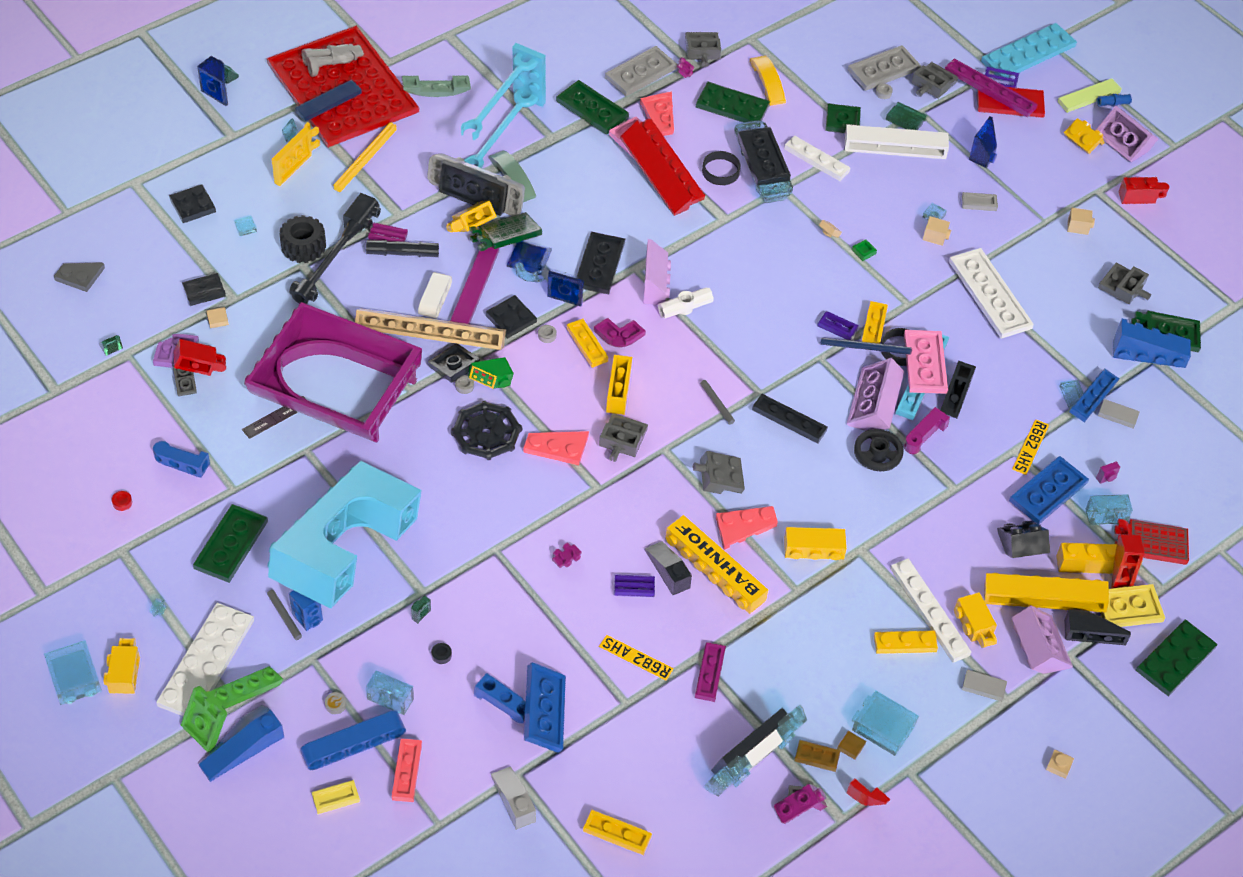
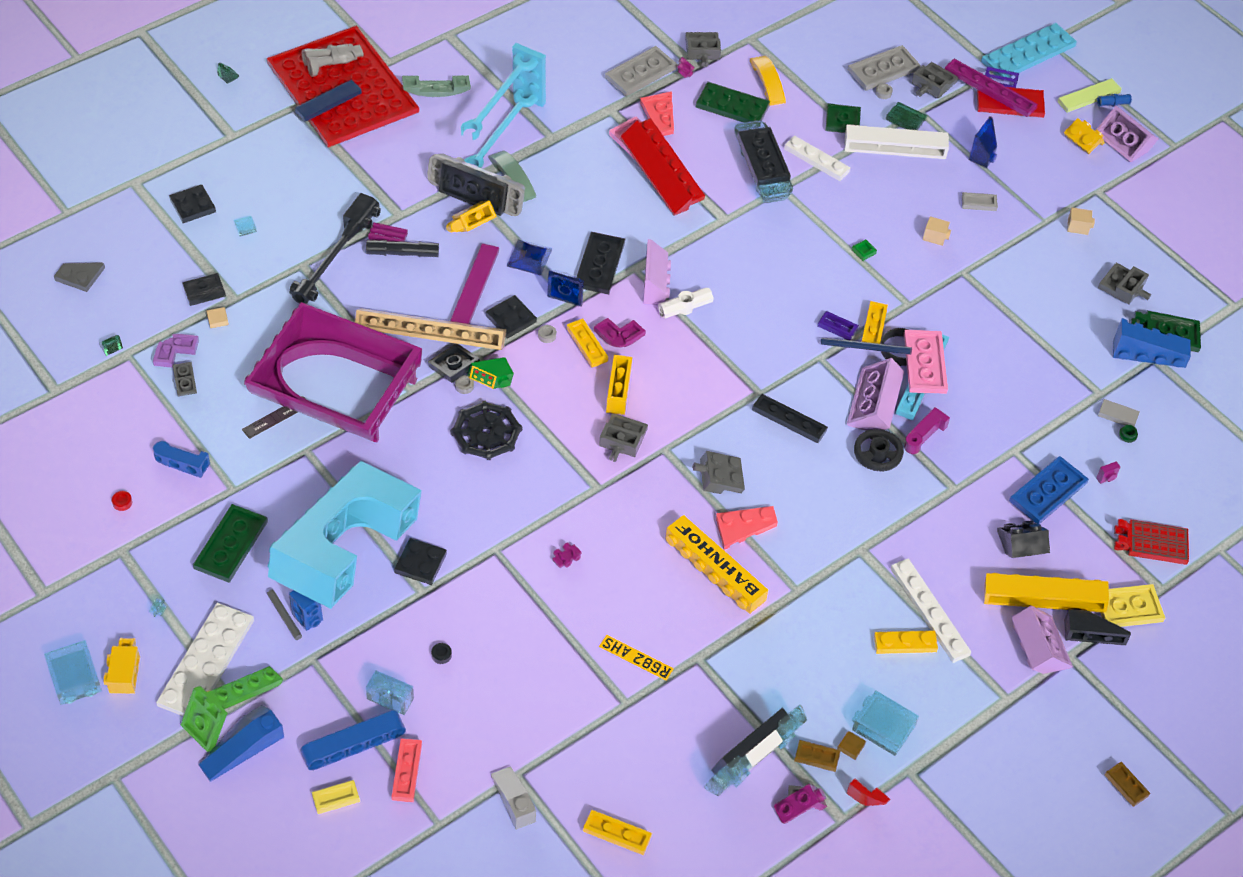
(198, 358): red brick -> none
(213, 79): clear blue slope -> none
(290, 130): clear light blue slope -> none
(294, 154): yellow tile -> none
(313, 239): black tyre -> none
(335, 703): light grey tile -> none
(365, 156): yellow axle -> none
(420, 561): none -> black plate
(420, 609): clear green plate -> none
(435, 295): white beam -> none
(501, 697): blue leg -> none
(505, 231): dark green tile -> none
(522, 273): clear light blue piece -> none
(544, 707): blue plate -> none
(557, 445): coral wing -> none
(592, 106): dark green plate -> none
(634, 583): dark purple tile -> none
(670, 567): slope -> none
(710, 672): magenta tile -> none
(718, 403): dark grey bar -> none
(722, 155): black tyre -> none
(815, 543): yellow brick -> none
(829, 229): tan plate -> none
(934, 211): clear light blue plate -> none
(958, 389): black slope -> none
(976, 619): yellow brick -> none
(984, 685): light grey tile -> none
(991, 293): white plate -> none
(1030, 447): yellow sticker -> none
(1060, 764): tan plate -> none
(1071, 391): clear light blue tile -> none
(1086, 558): yellow brick -> none
(1094, 395): blue tile -> none
(1108, 509): clear light blue brick -> none
(1127, 560): red slope -> none
(1127, 784): none -> pearl gold plate
(1128, 433): none -> dark green plate
(1142, 190): red brick -> none
(1176, 657): dark green plate -> none

